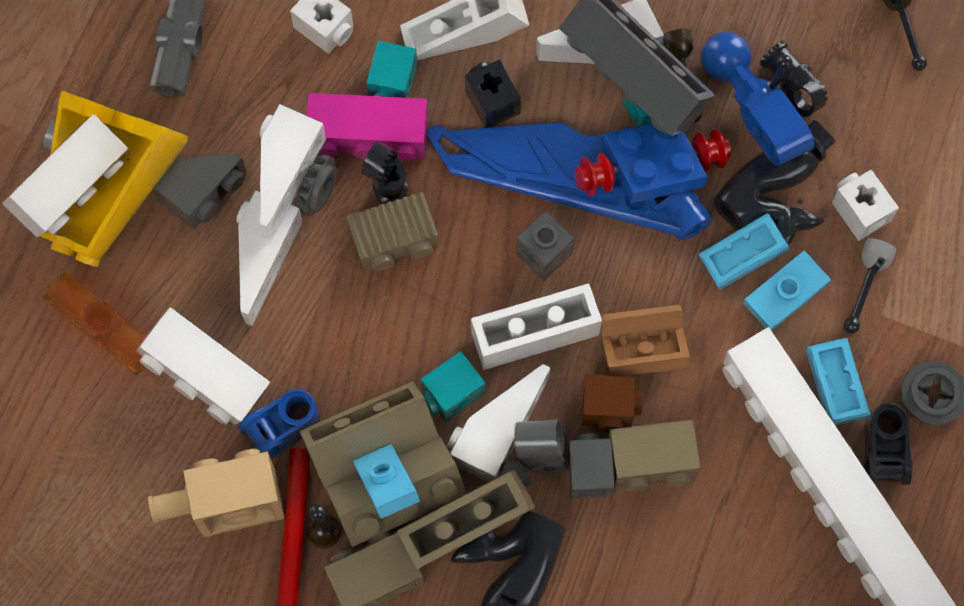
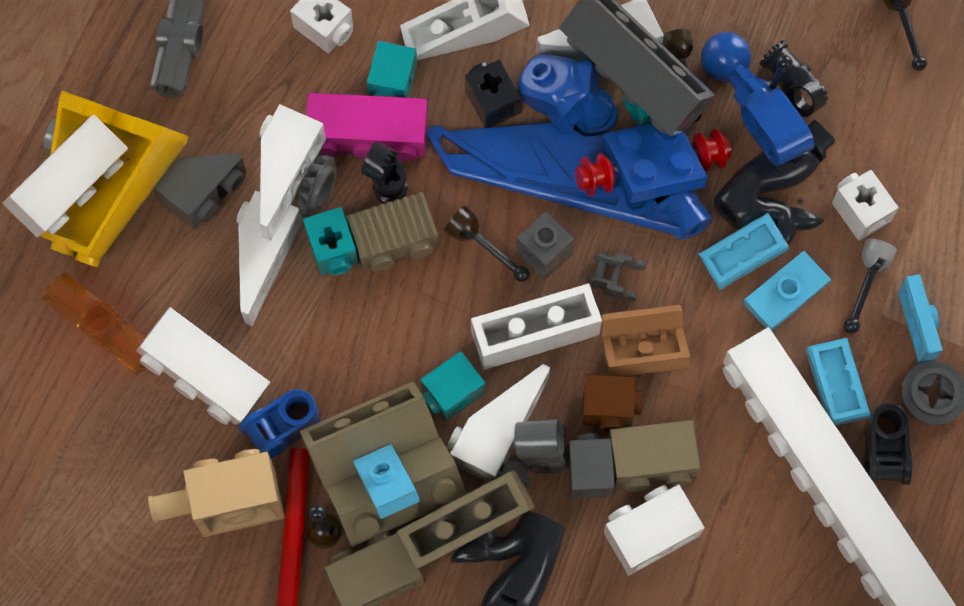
(329, 227): none -> teal brick
(465, 226): none -> hinge
(567, 94): none -> blue head
(611, 286): none -> dark grey piece
(652, 528): none -> white brick
(920, 318): none -> medium azure plate

